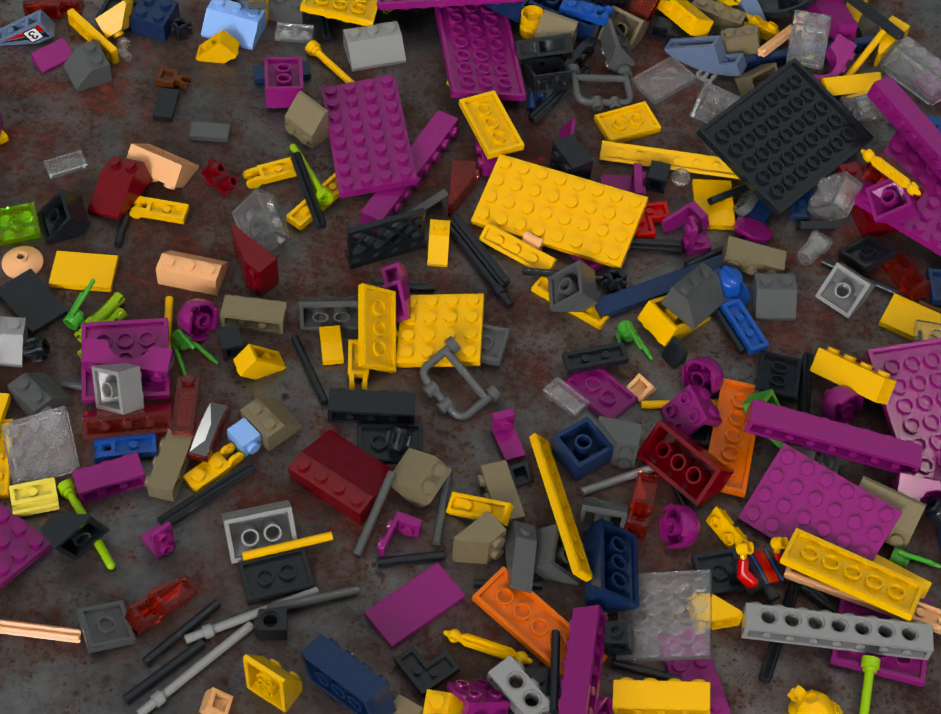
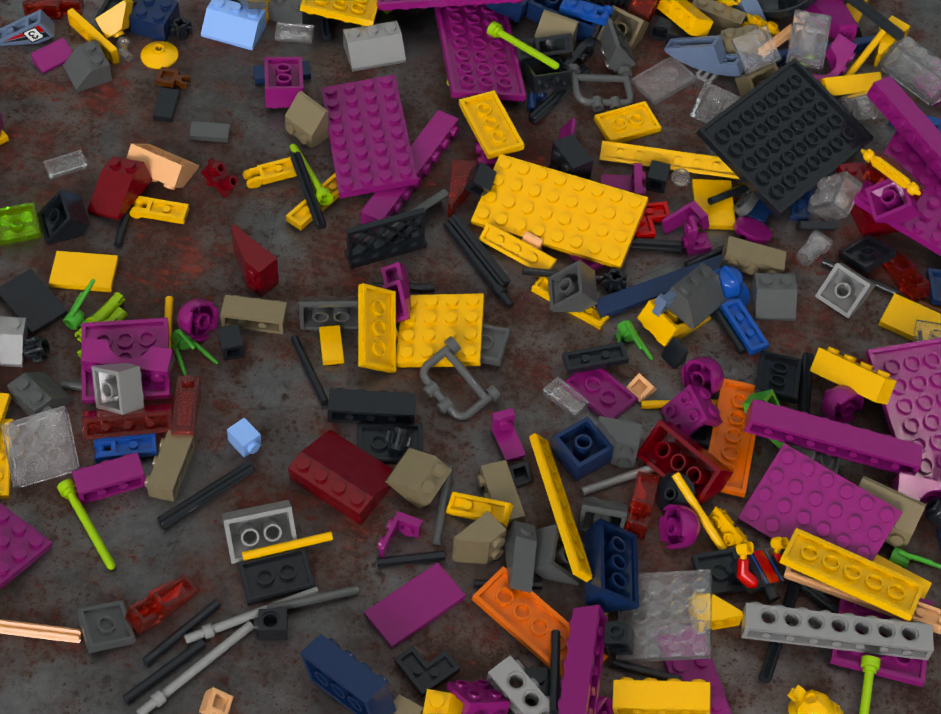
(22, 259): light nougat dish -> none
(34, 497): light yellow plate -> none
(73, 533): black slope -> none
(159, 55): none -> yellow dish
(159, 539): magenta bracket -> none
(191, 272): light nougat slope -> none
(209, 431): slope -> none
(217, 467): yellow hinge -> none
(218, 48): yellow slope -> none
(258, 362): yellow slope -> none
(262, 220): clear slope -> none
(271, 421): dark tan slope -> none
(271, 681): yellow slope -> none
(314, 49): yellow piece -> none
(354, 370): yellow hinge -> none
(375, 511): dark grey bar -> none
(438, 243): yellow slope -> none
(480, 180): none -> black brick
(486, 646): yellow wheel -> none
(496, 31): none -> lime piece
(529, 21): yellow wheel -> none
(663, 302): none -> sand blue plate
(664, 490): none -> black dish
(694, 504): none -> yellow bar
(756, 49): none -> clear plate

